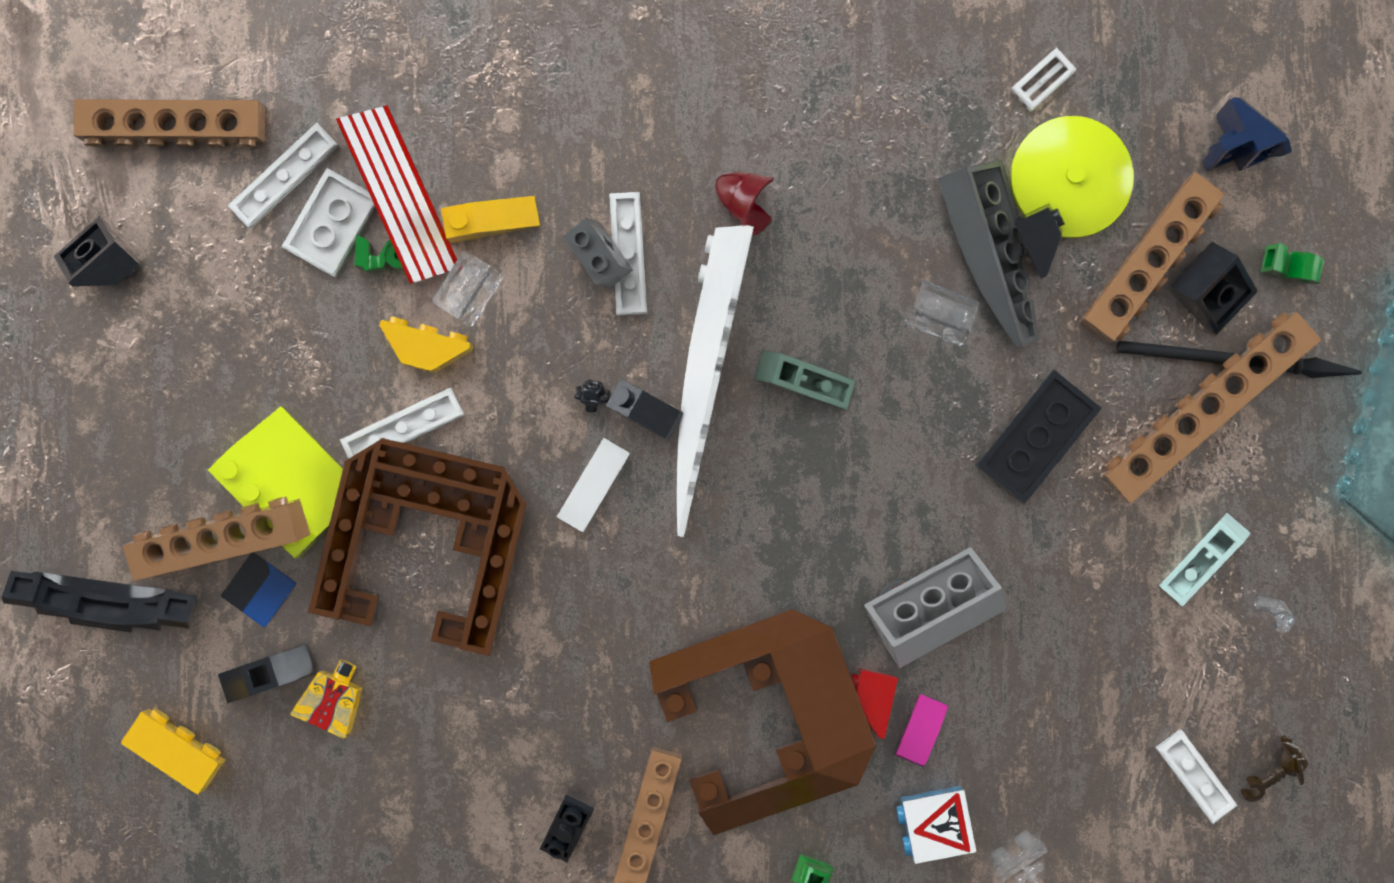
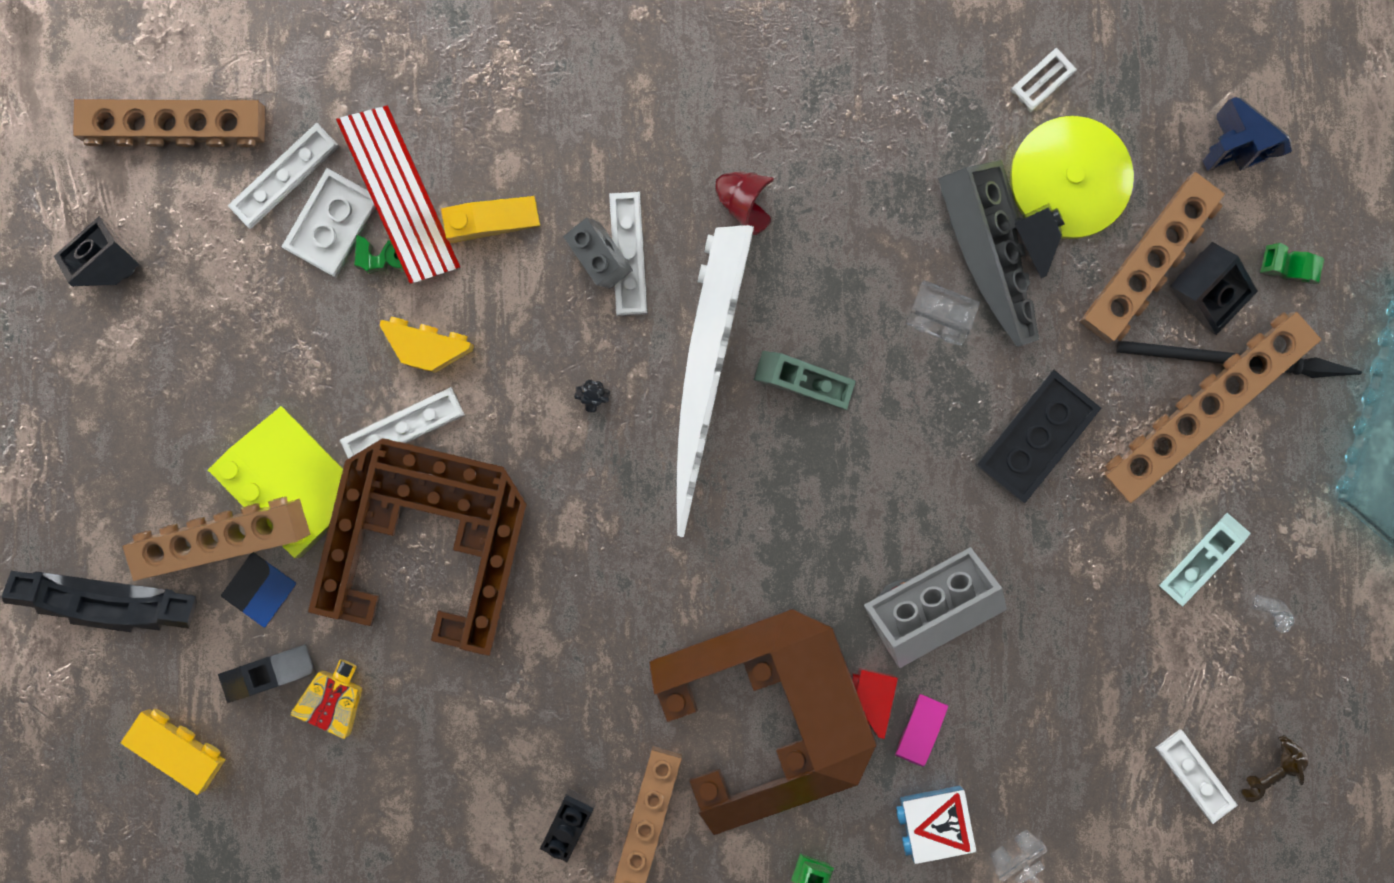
(467, 288): clear bracket -> none
(593, 485): white tile -> none
(644, 409): black slope -> none

